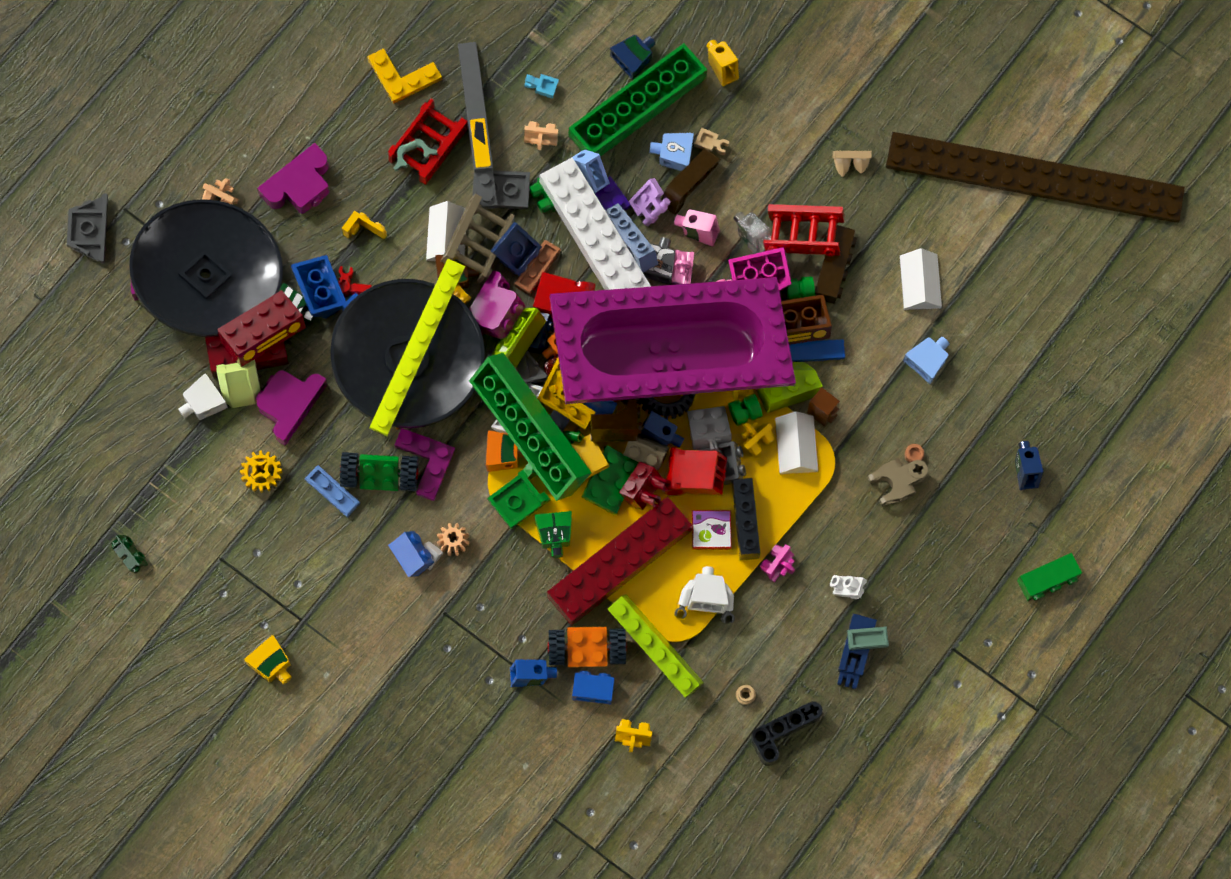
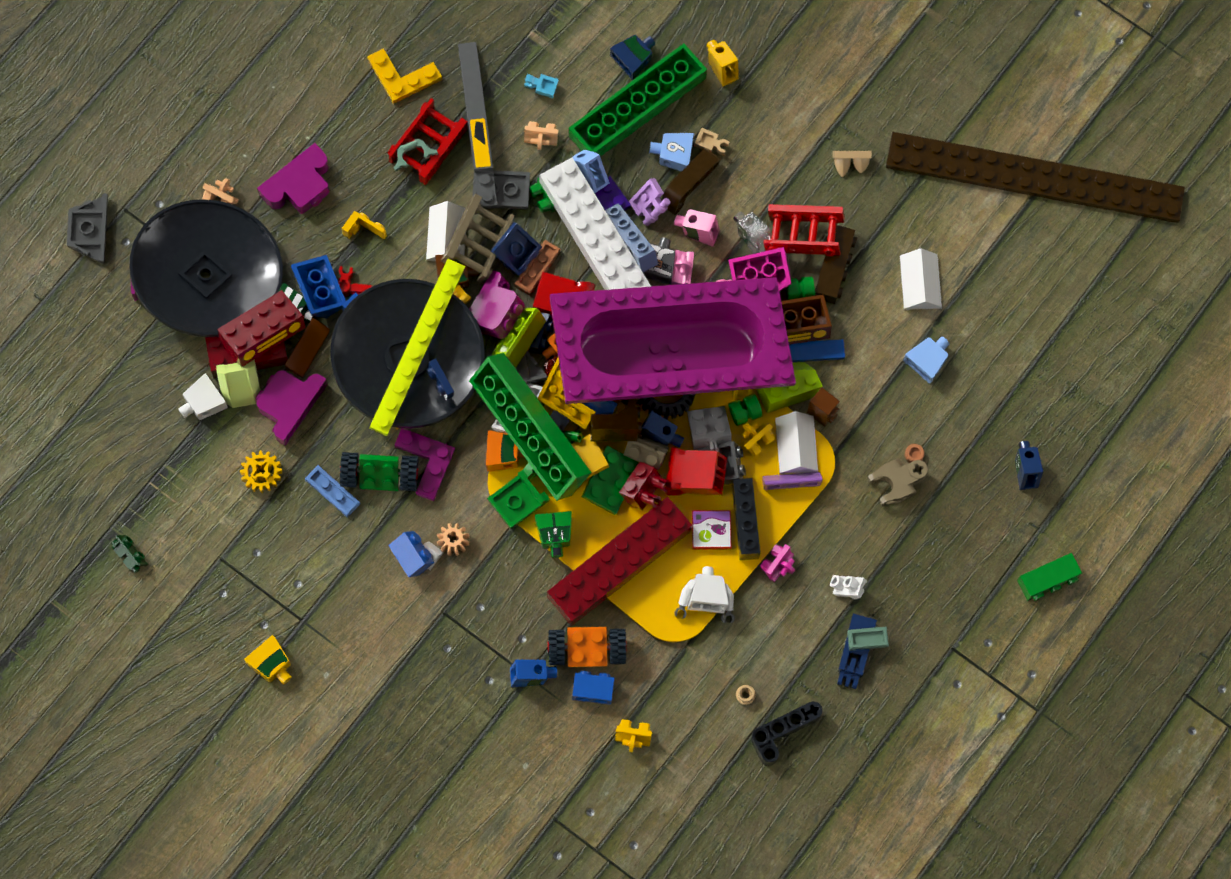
(307, 348): none -> dark orange slope
(443, 387): none -> dark blue plate
(655, 645): lime brick -> none
(791, 480): none -> medium lavender slope

